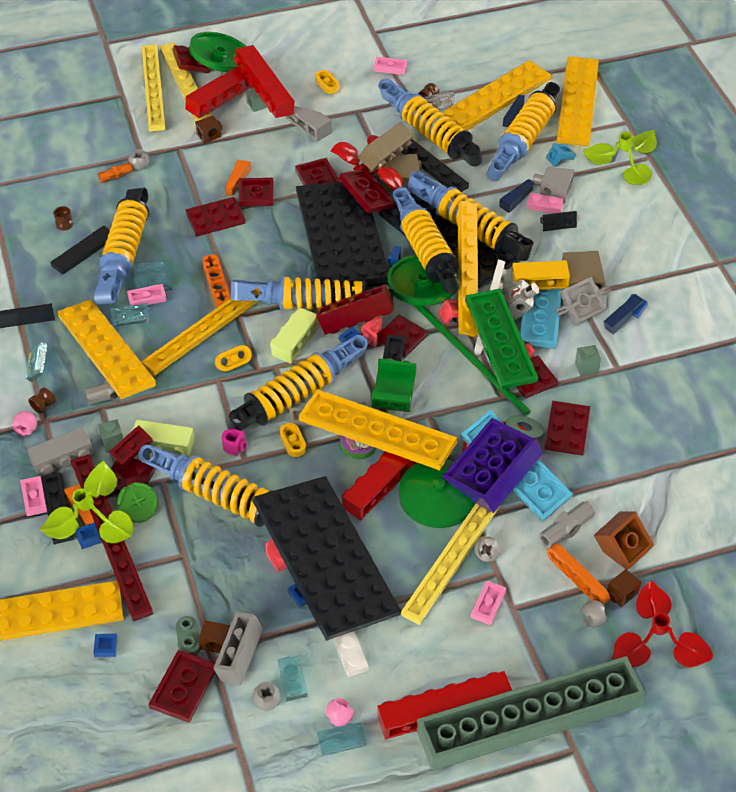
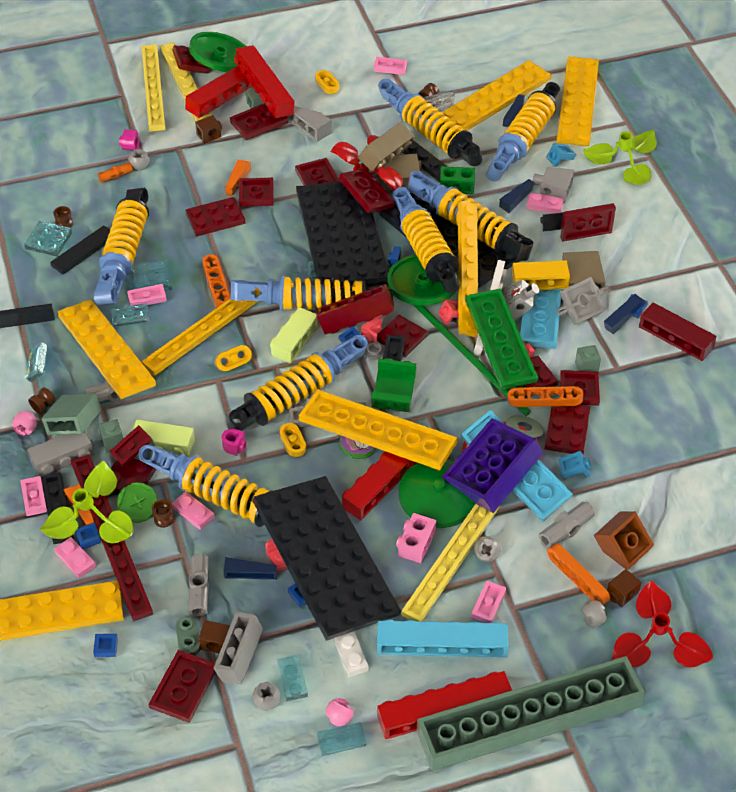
(48, 238): none -> clear light blue plate
(71, 414): none -> sand green brick
(75, 557): none -> bright pink plate
(129, 140): none -> dark pink plate
(162, 513): none -> reddish brown wheel
(193, 510): none -> bright pink plate
(198, 593): none -> light grey piece
(248, 569): none -> dark blue piece
(256, 121): none -> dark red plate
(374, 351): none -> light grey plate
(419, 538): none -> bright pink brick
(442, 638): none -> medium azure brick
(460, 177): none -> green brick
(545, 399): none -> orange beam
(574, 464): none -> dark azure bracket
(586, 380): none -> dark red plate
(587, 222): none -> dark red plate
(677, 331): none -> dark red brick

